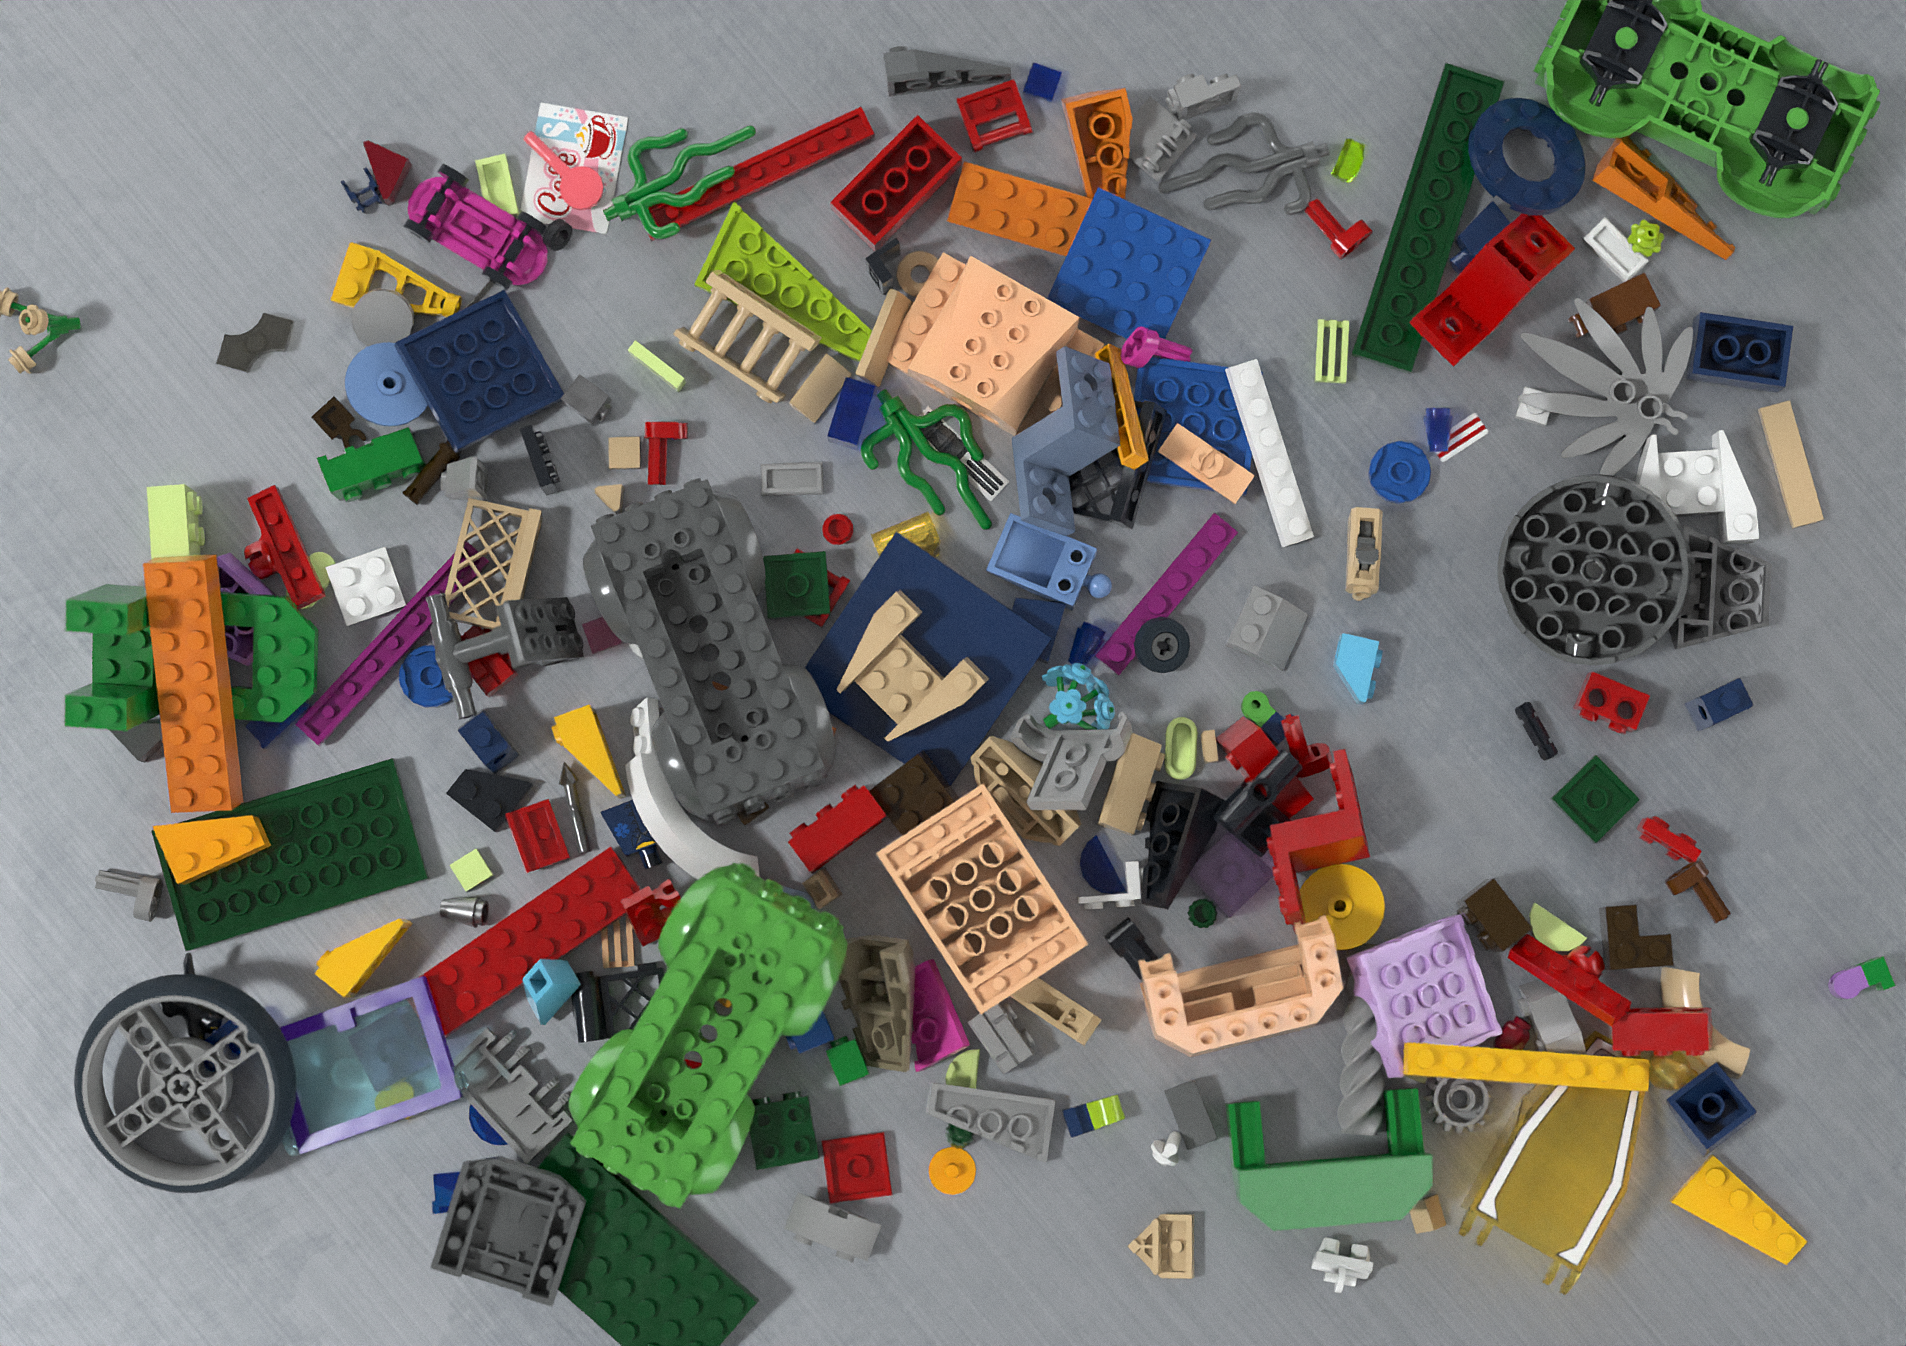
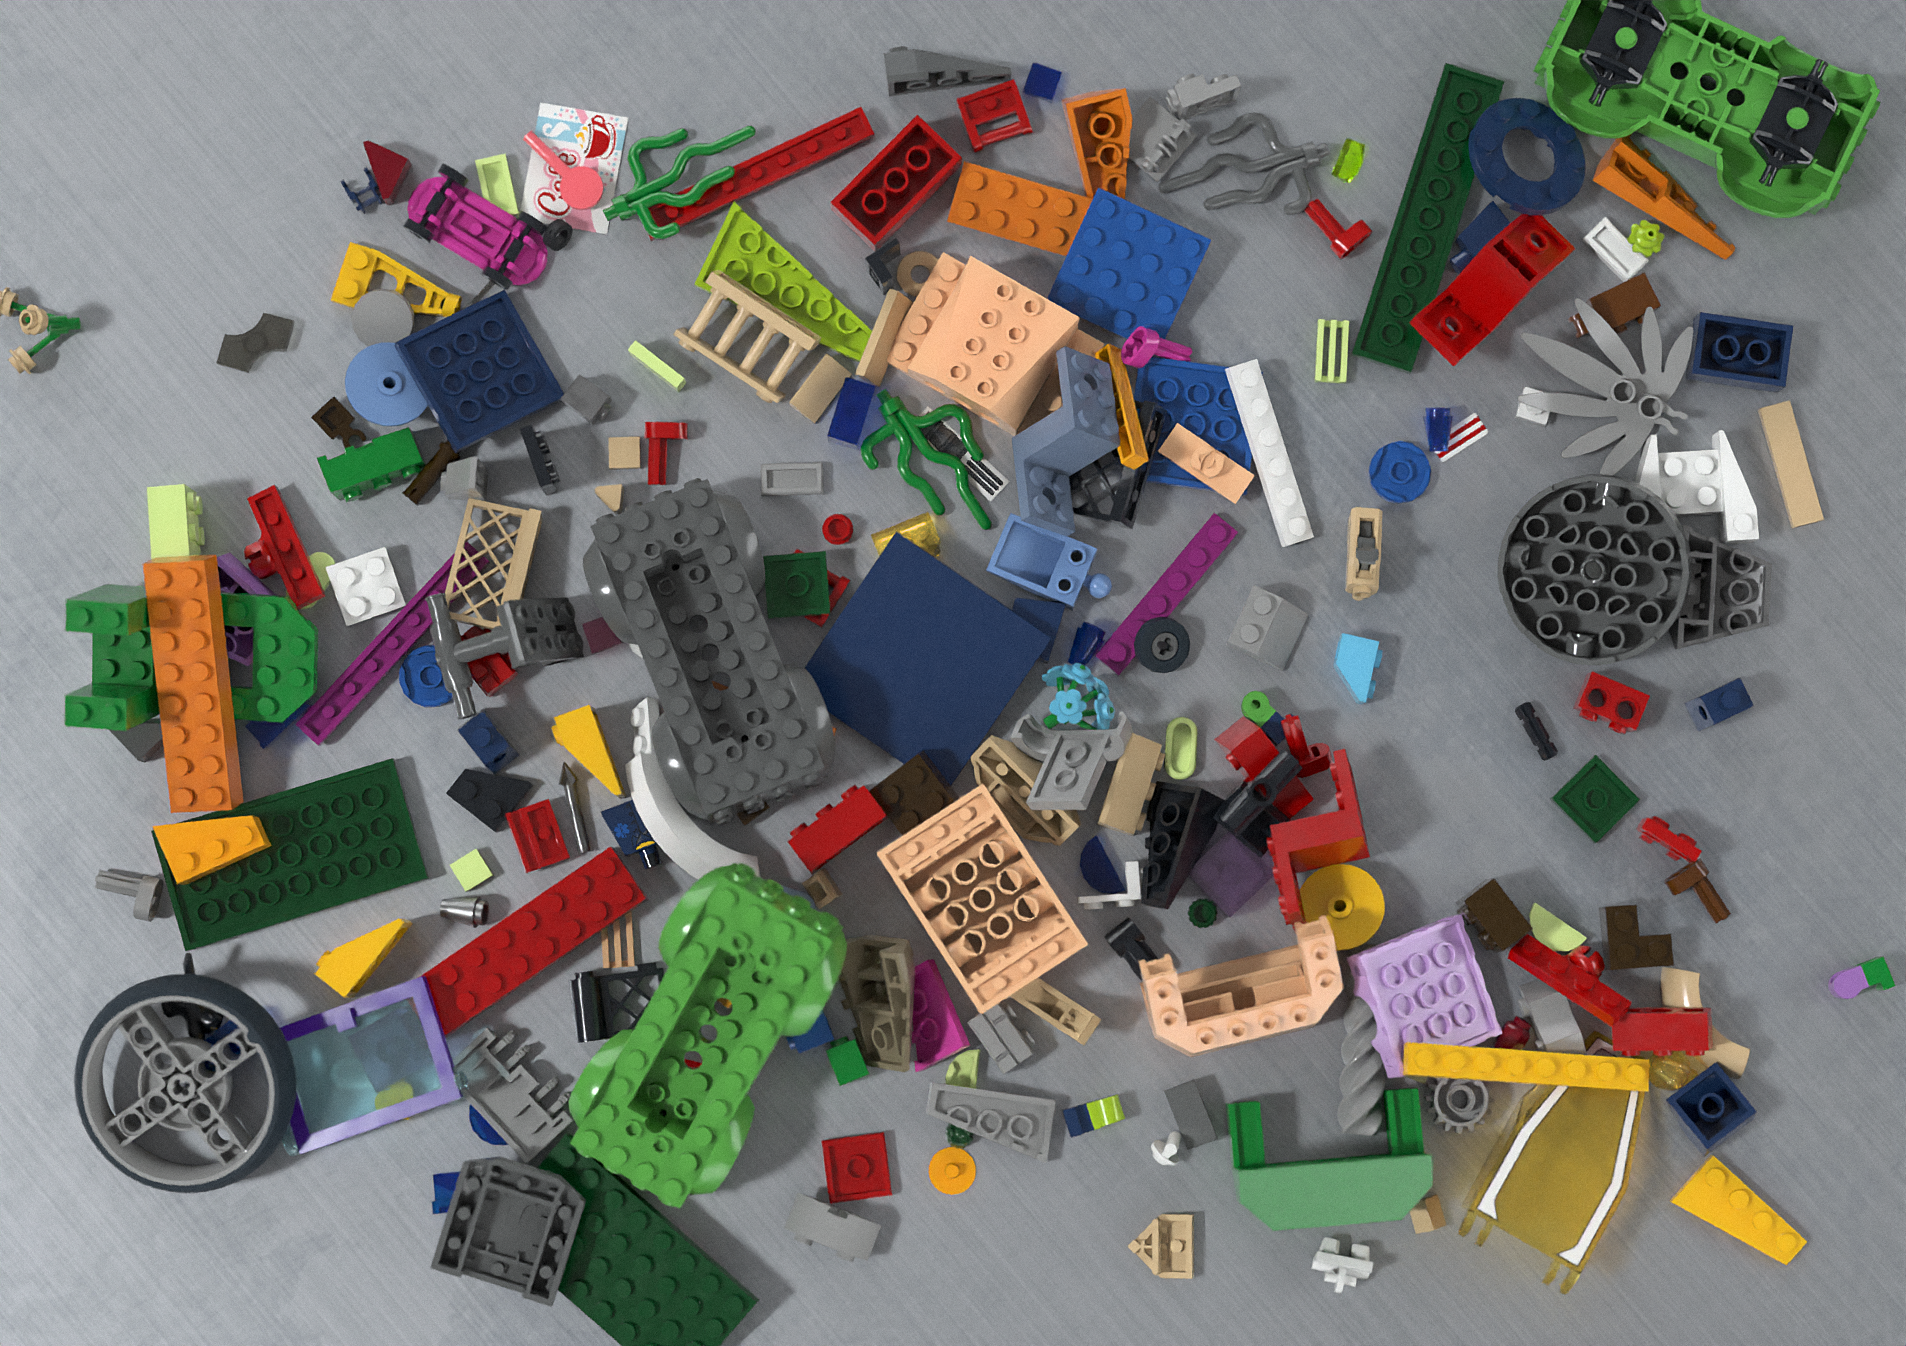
(549, 987): medium azure slope -> none
(645, 911): red plate -> none
(783, 1131): dark green brick -> none
(900, 676): tan wedge -> none
(1209, 747): tan tile -> none

